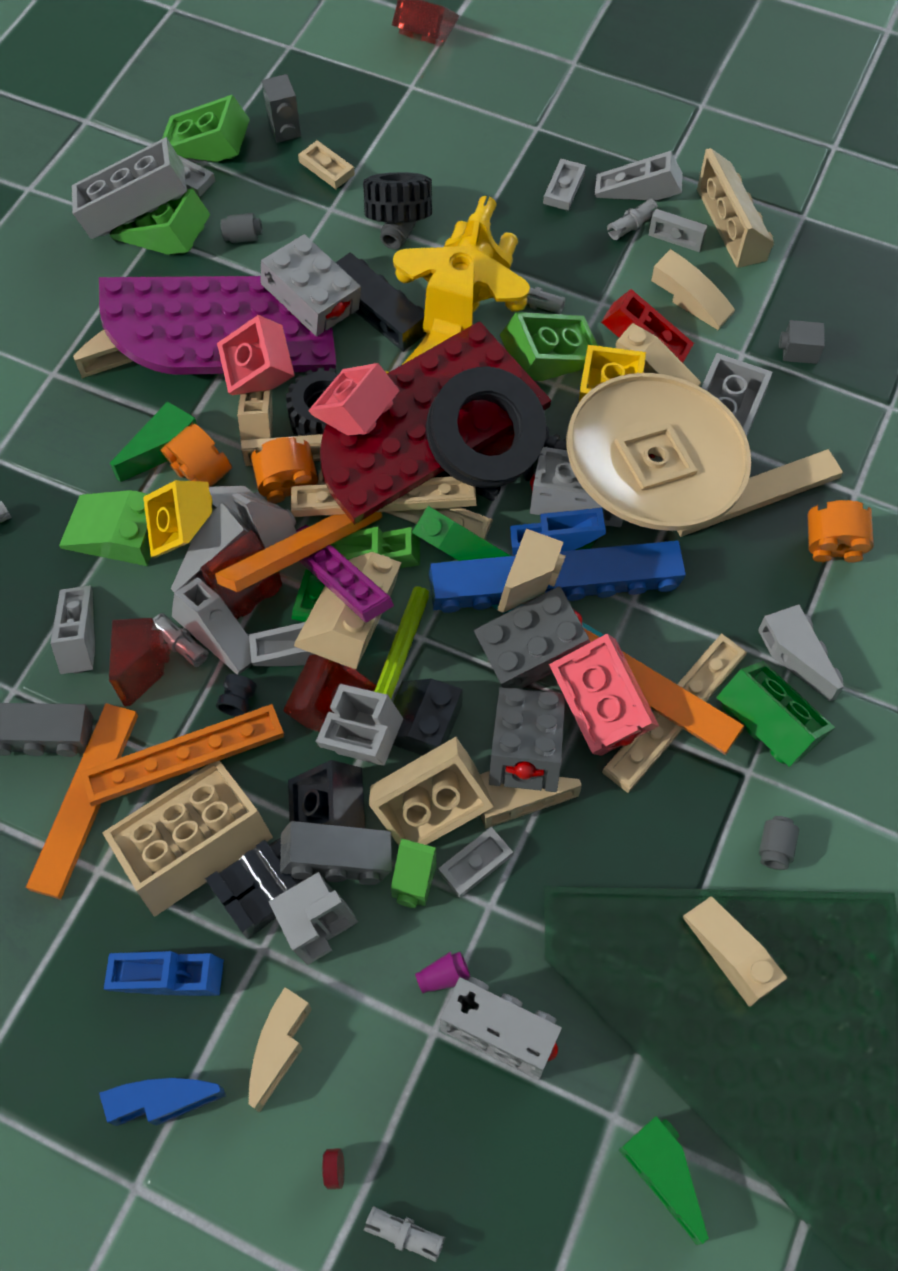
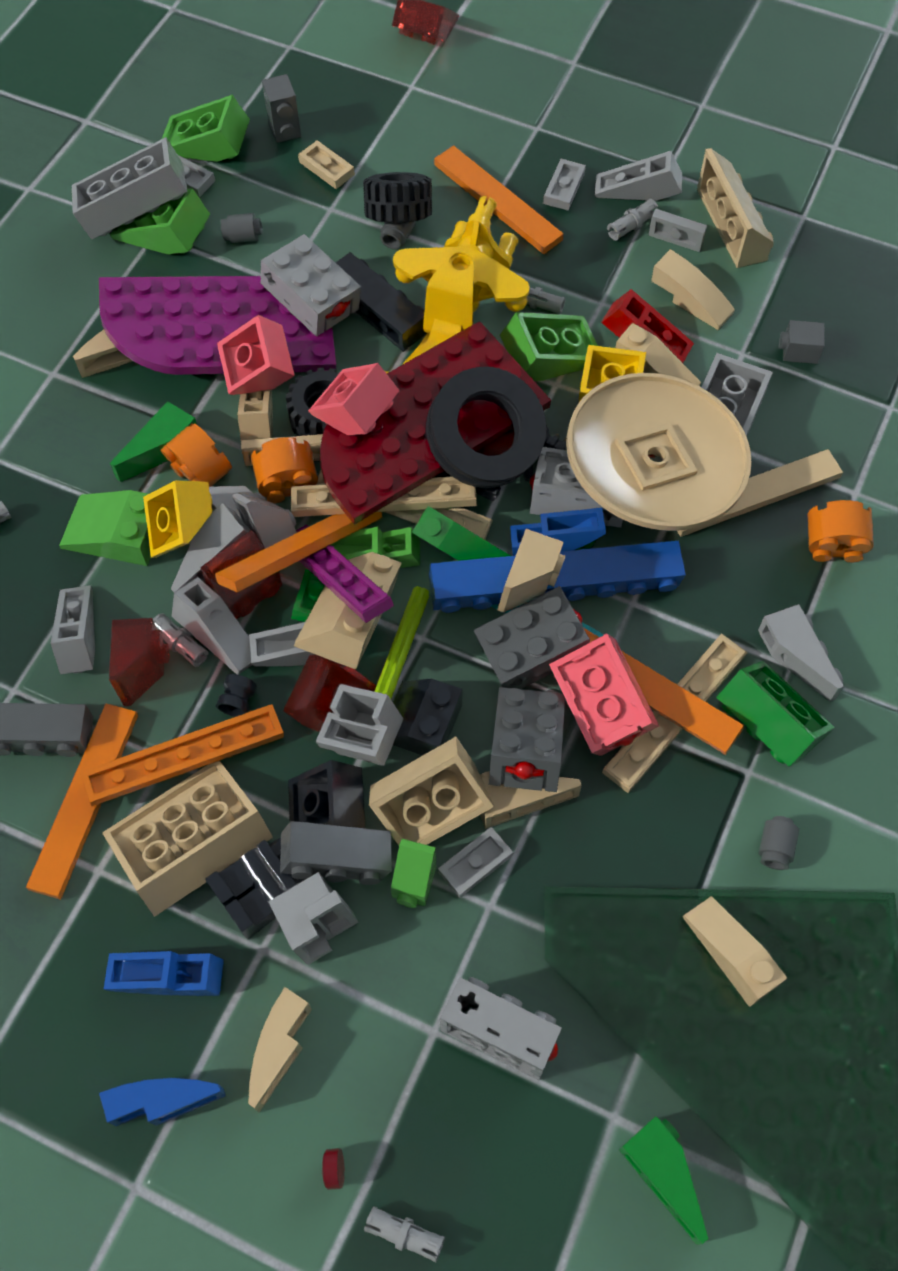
(443, 973): magenta cone -> none
(509, 207): none -> orange tile

